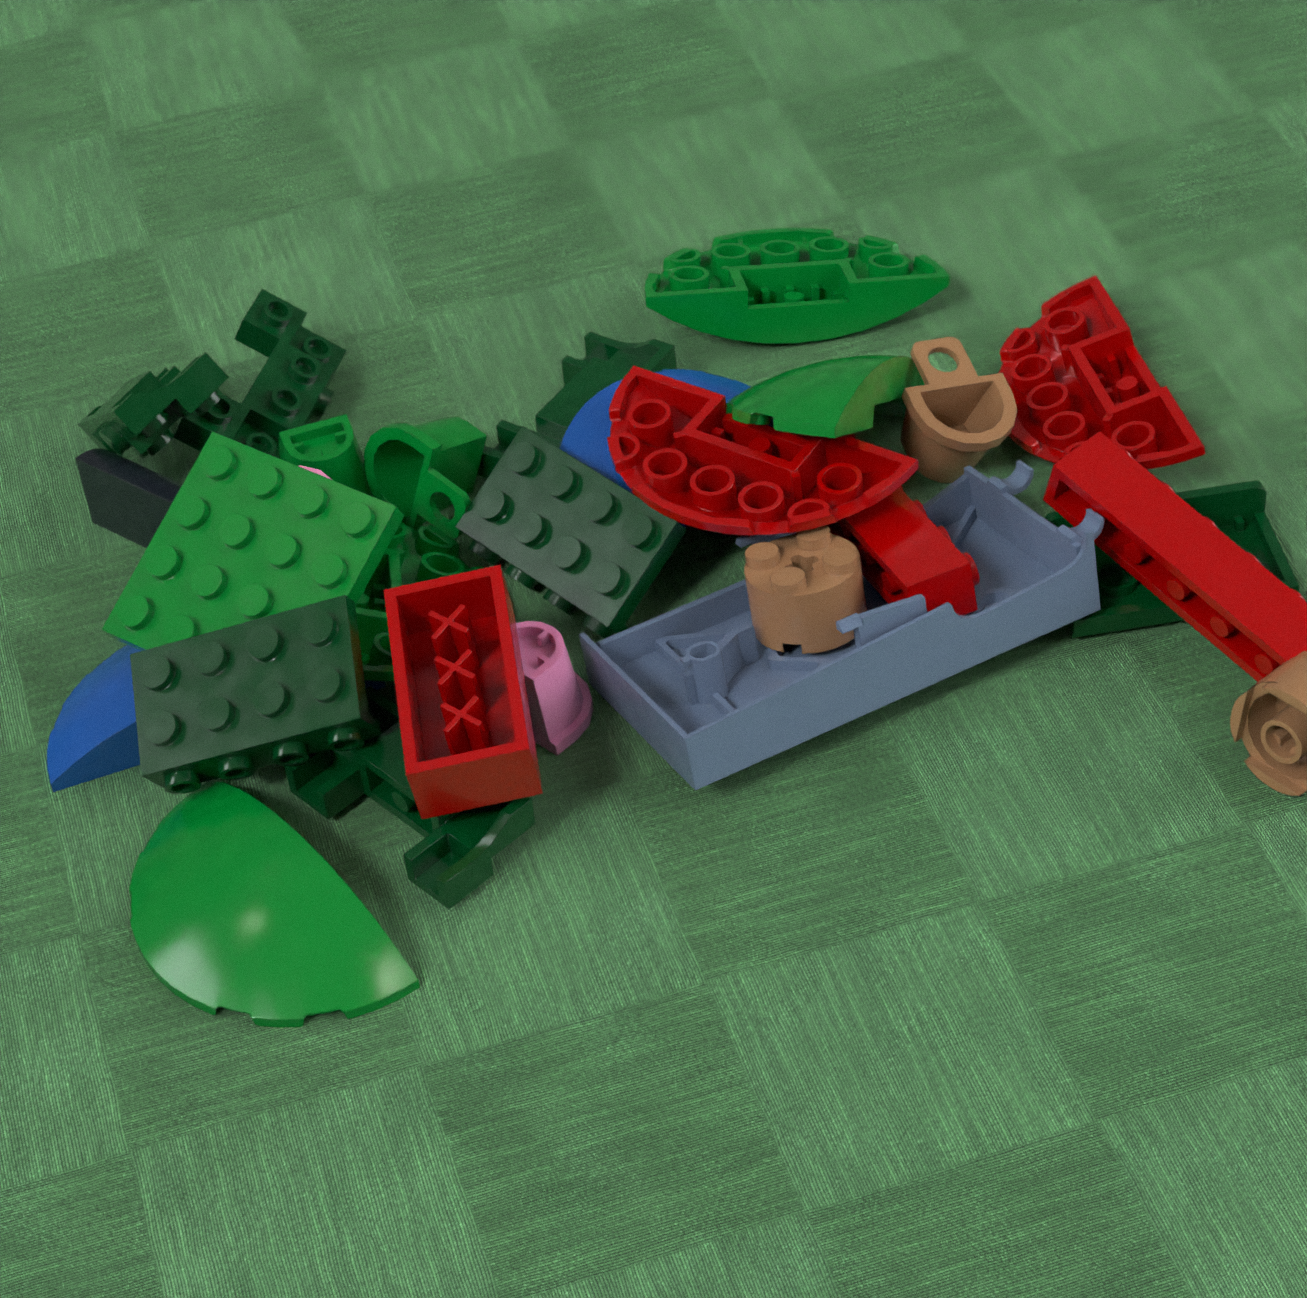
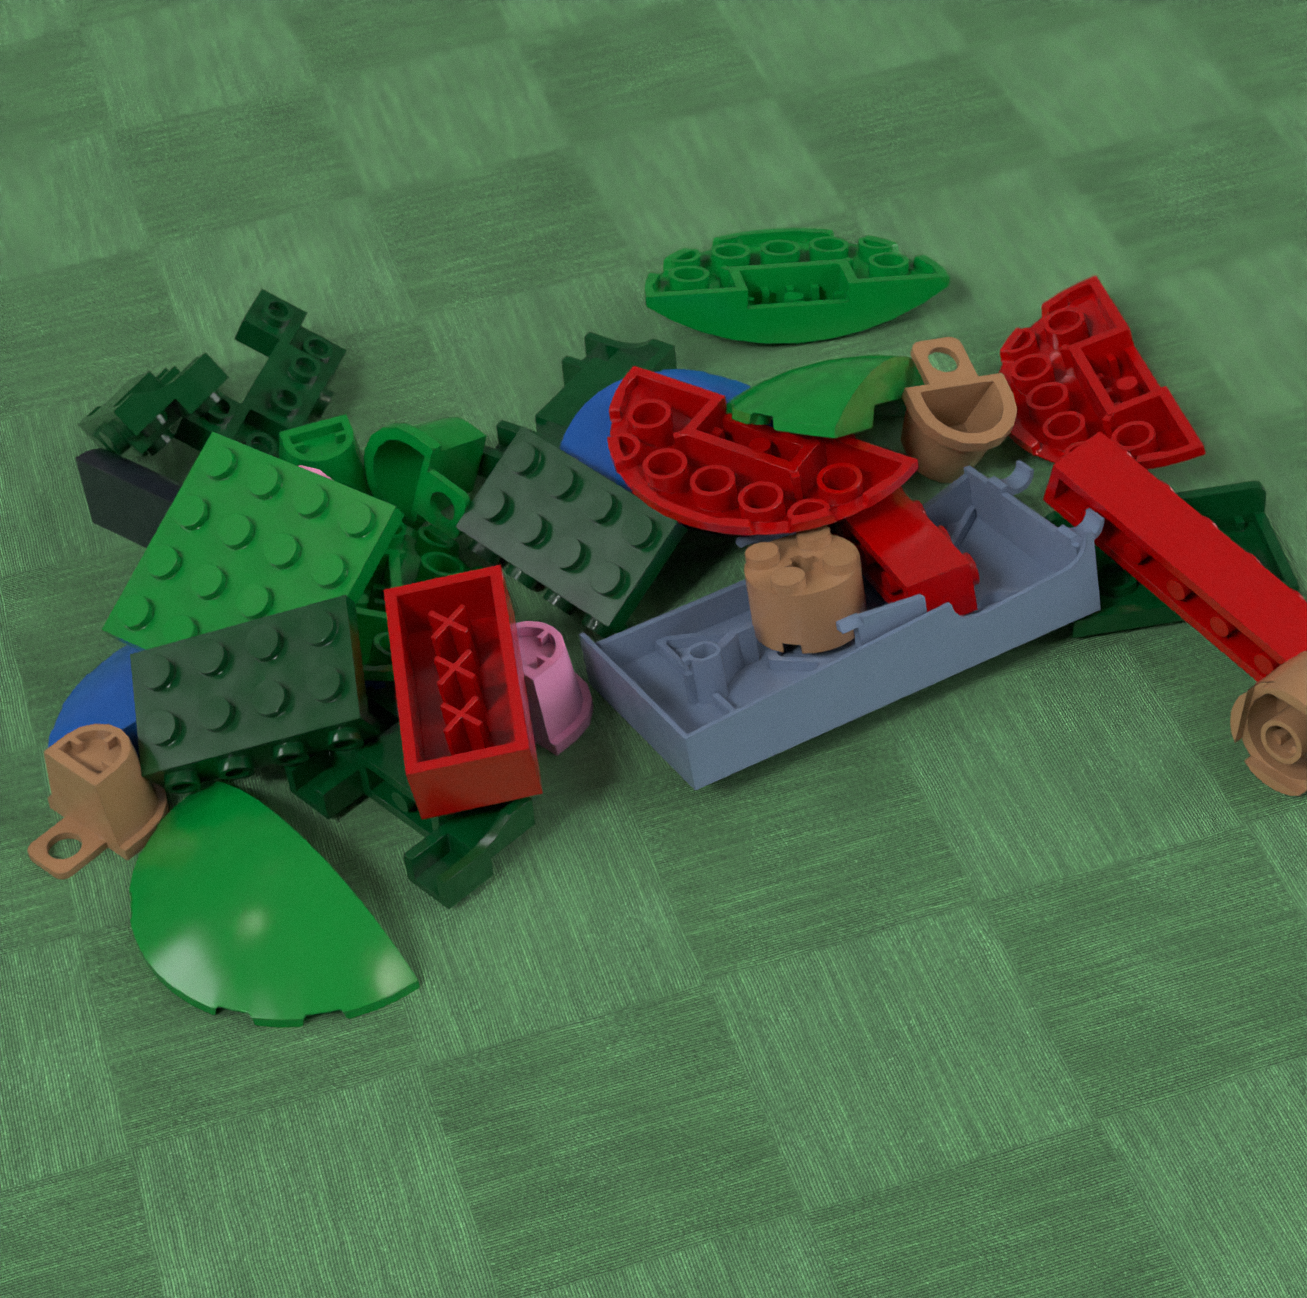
(101, 797): none -> medium nougat container

